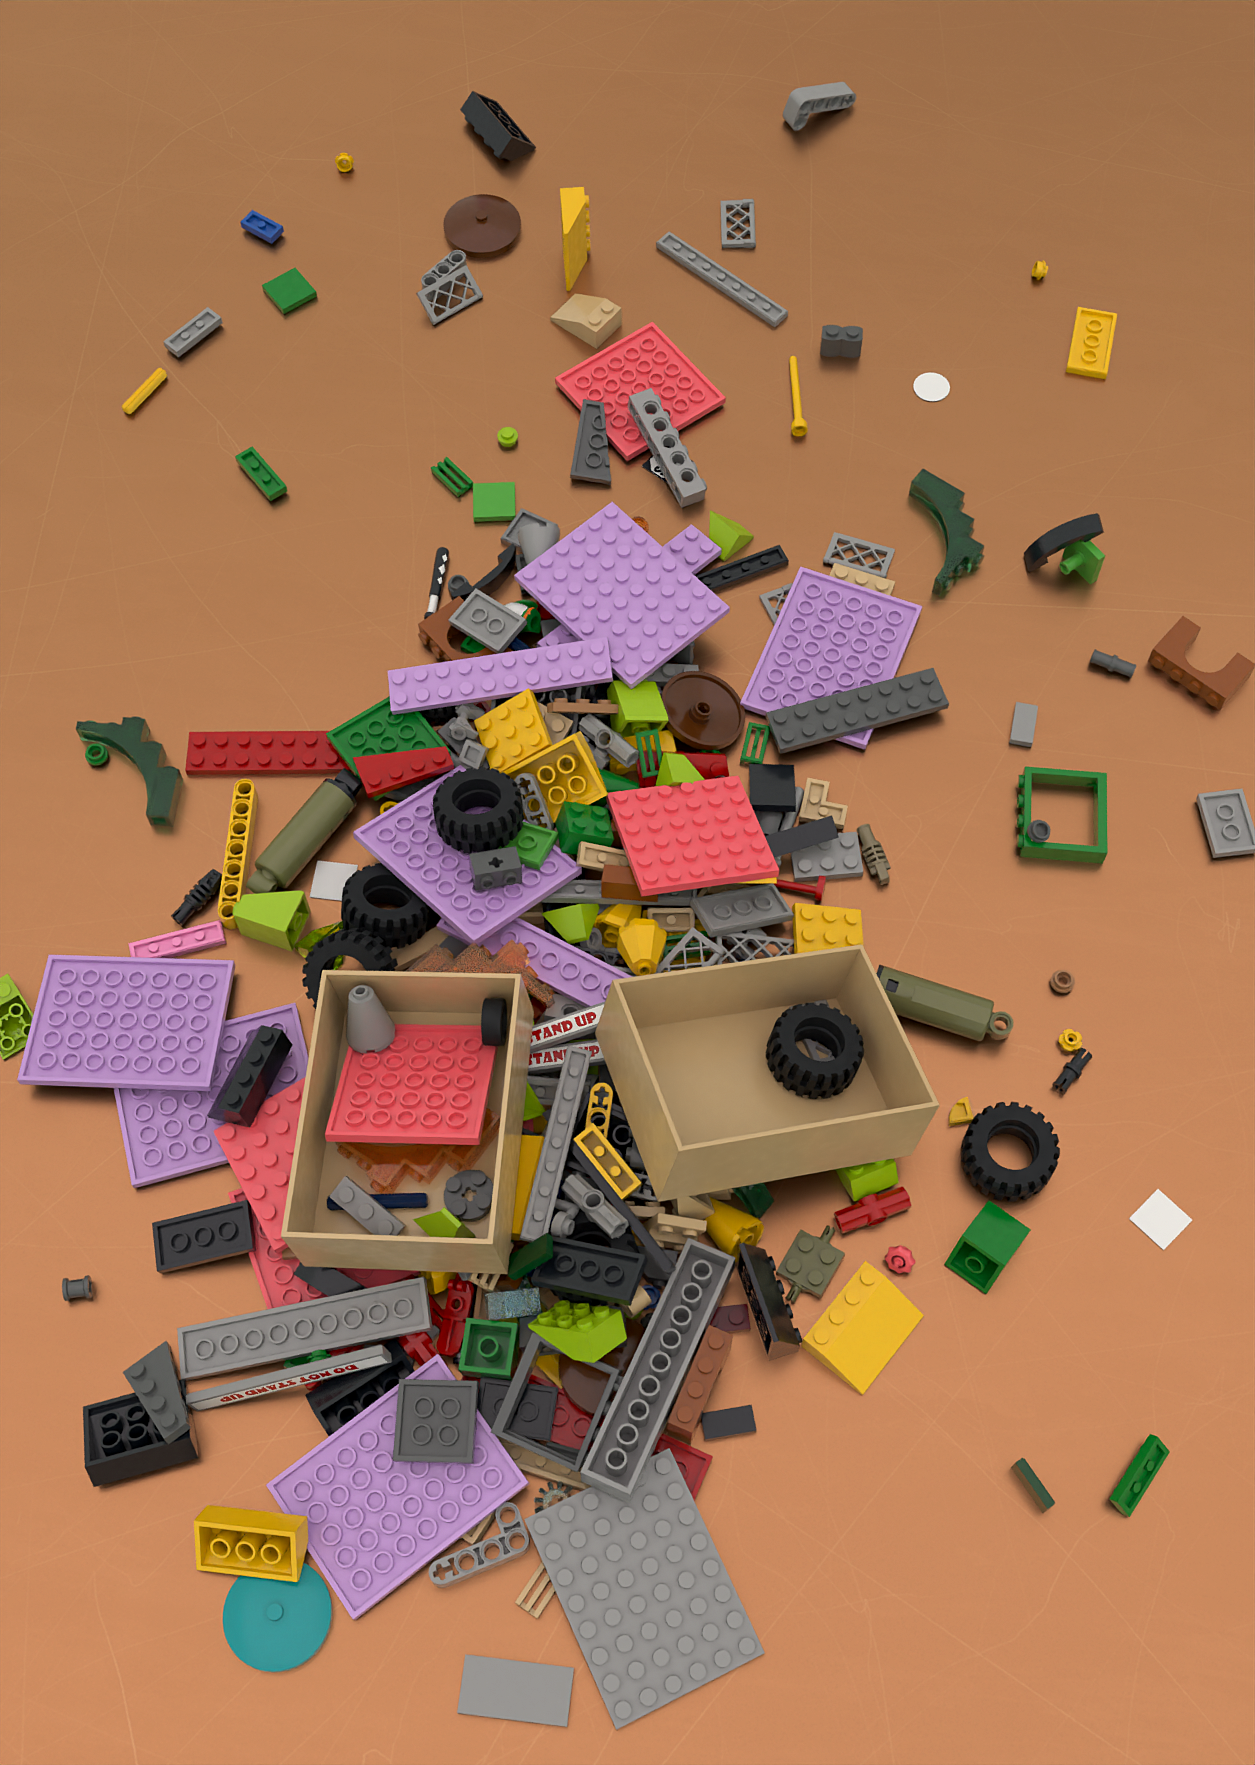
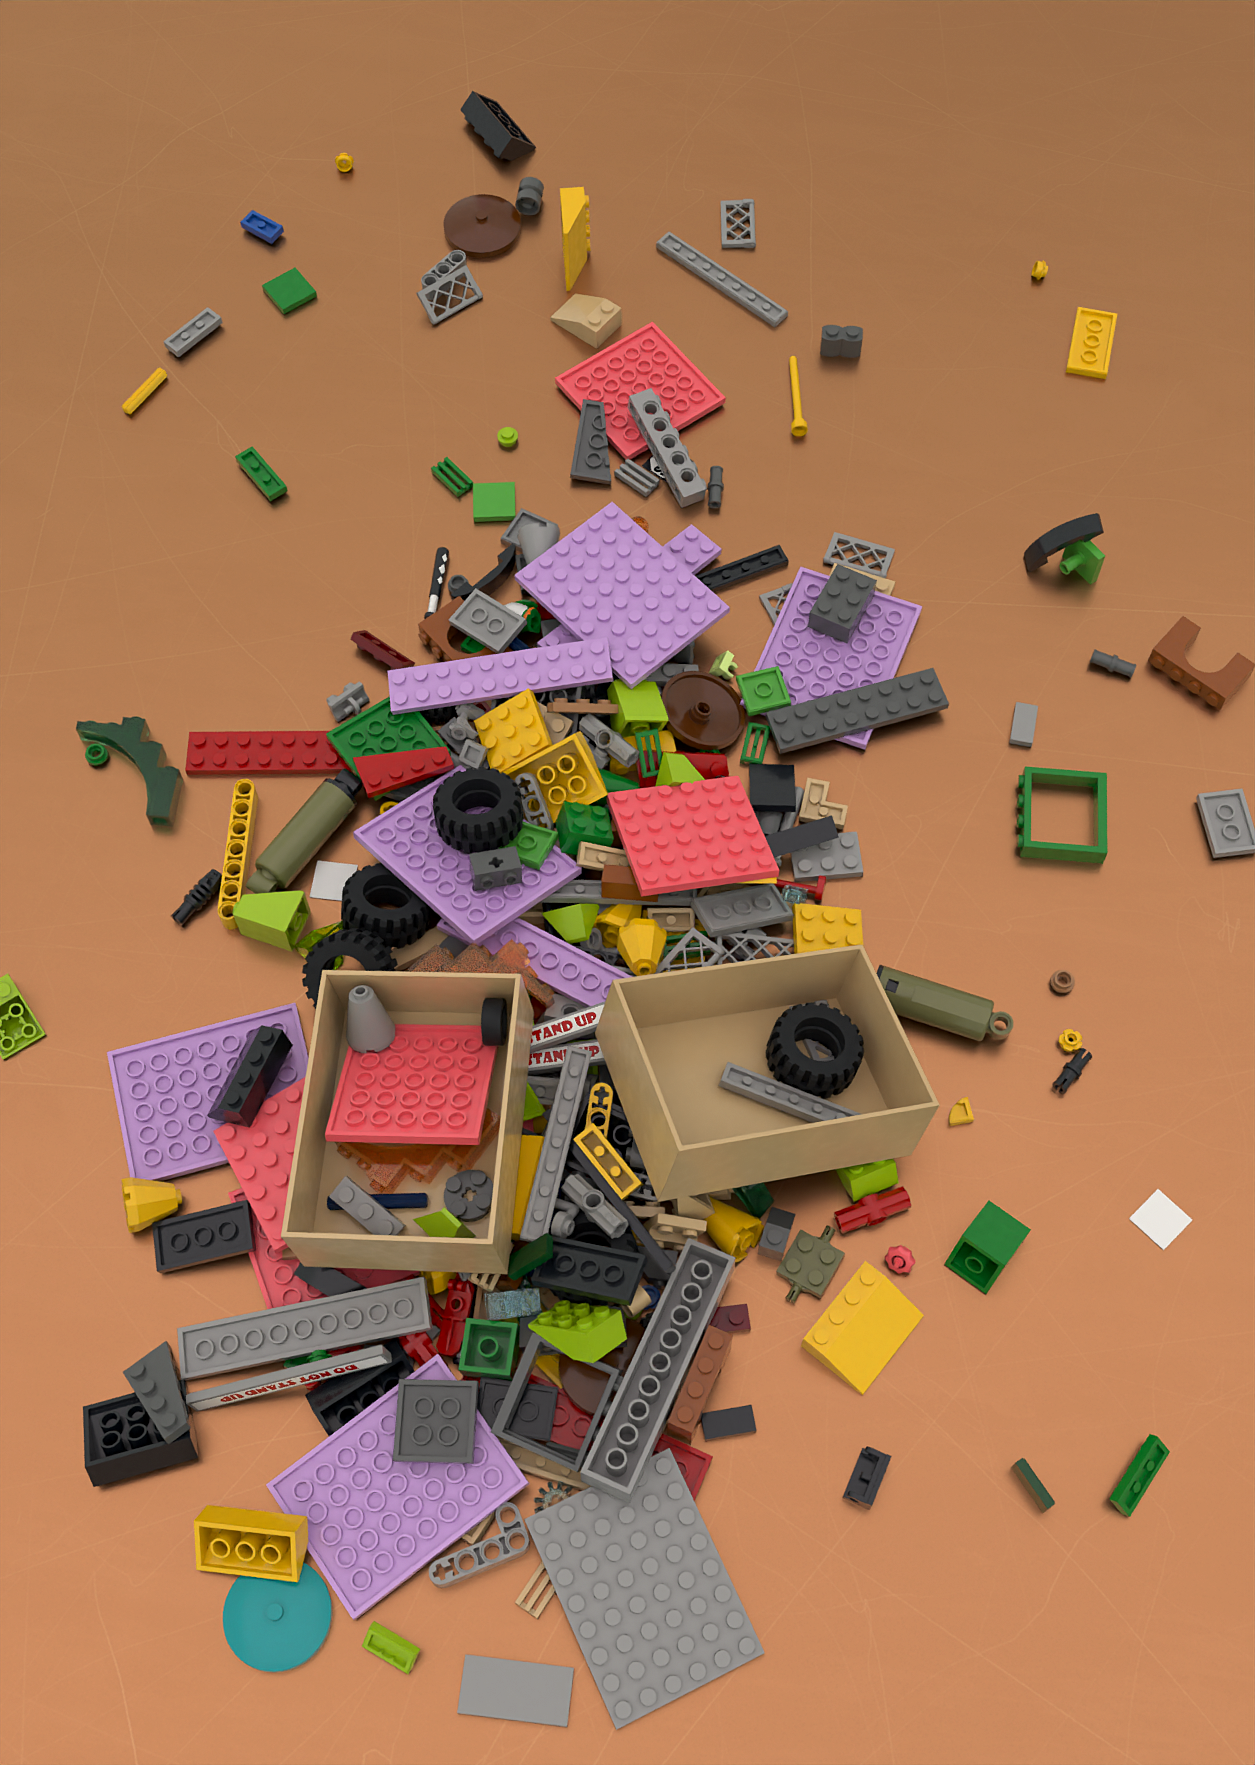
(77, 1288): dark grey bush -> none
(128, 1023): lavender plate -> none
(148, 1201): none -> yellow cone
(180, 942): bright pink tile -> none
(348, 702): none -> light grey hips
(380, 650): none -> dark red plate
(391, 1647): none -> lime plate
(529, 196): none -> dark grey wheel
(639, 475): none -> light grey tile
(715, 487): none -> dark grey pin
(721, 665): none -> yellowish green tile
(727, 535): lime slope -> none
(763, 691): none -> bright green tile
(766, 1301): black slope -> none
(776, 1234): none -> dark grey slope
(781, 1095): none -> light grey plate
(794, 894): none -> clear light blue plate
(816, 99): light grey beam -> none
(842, 603): none -> dark grey brick
(867, 1477): none -> black hinge
(874, 854): dark tan hinge -> none
(931, 386): white sticker -> none
(946, 507): clear green arch -> none
(1024, 1125): black tyre -> none
(1038, 831): dark grey plate -> none

